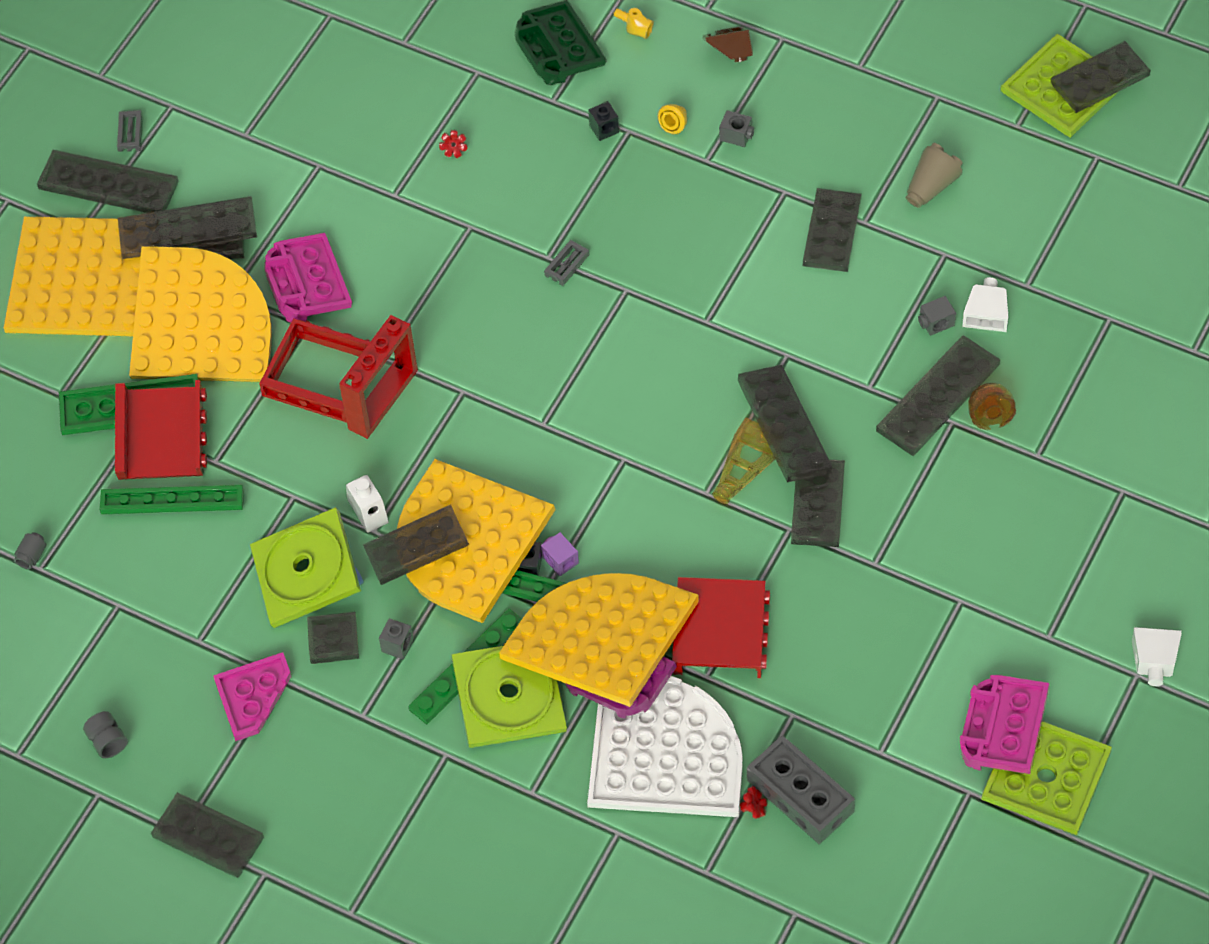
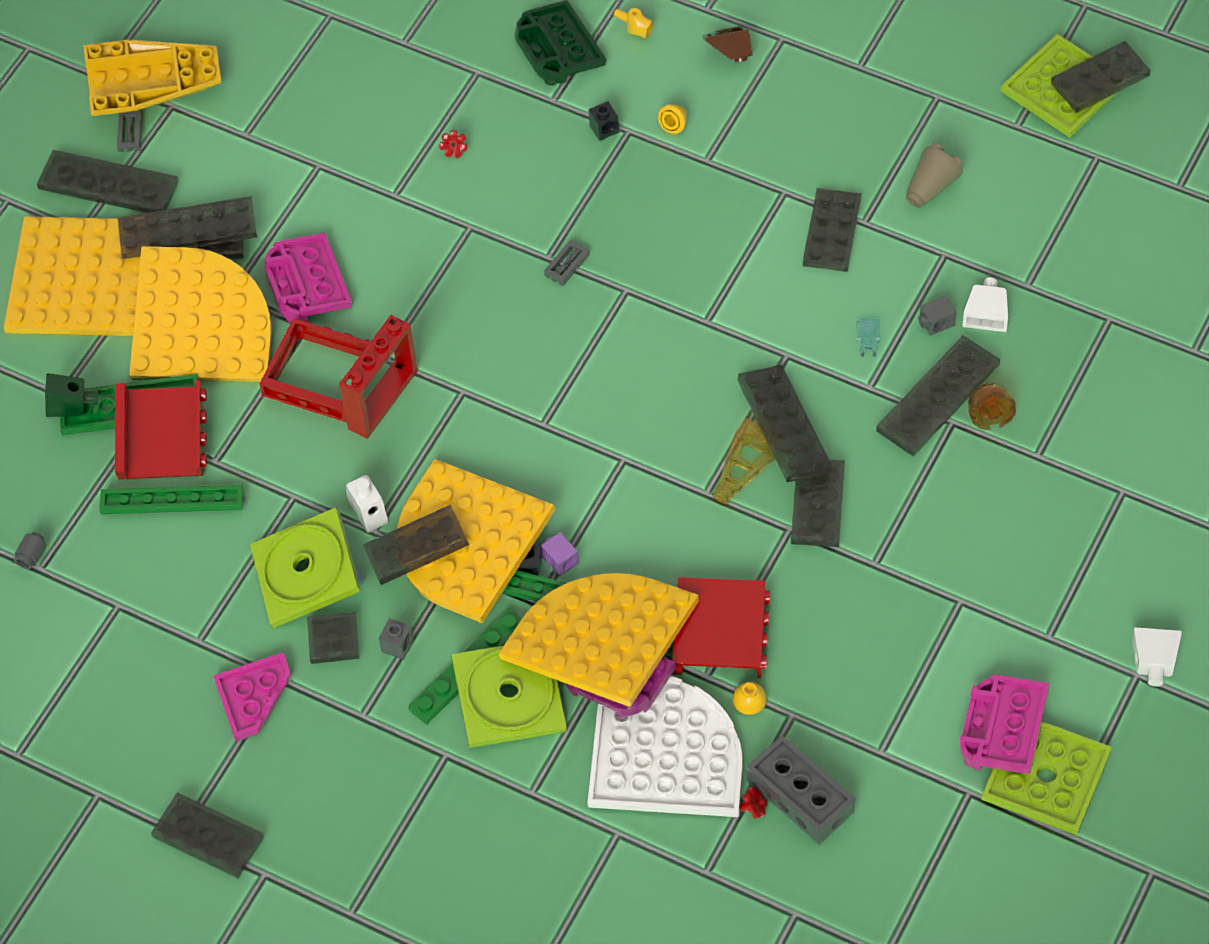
(67, 396): none -> dark green torso
(105, 734): dark grey wheel -> none
(146, 73): none -> yellow wedge
(736, 128): dark grey brick -> none
(749, 698): none -> yellow brick
(868, 334): none -> clear light blue plate

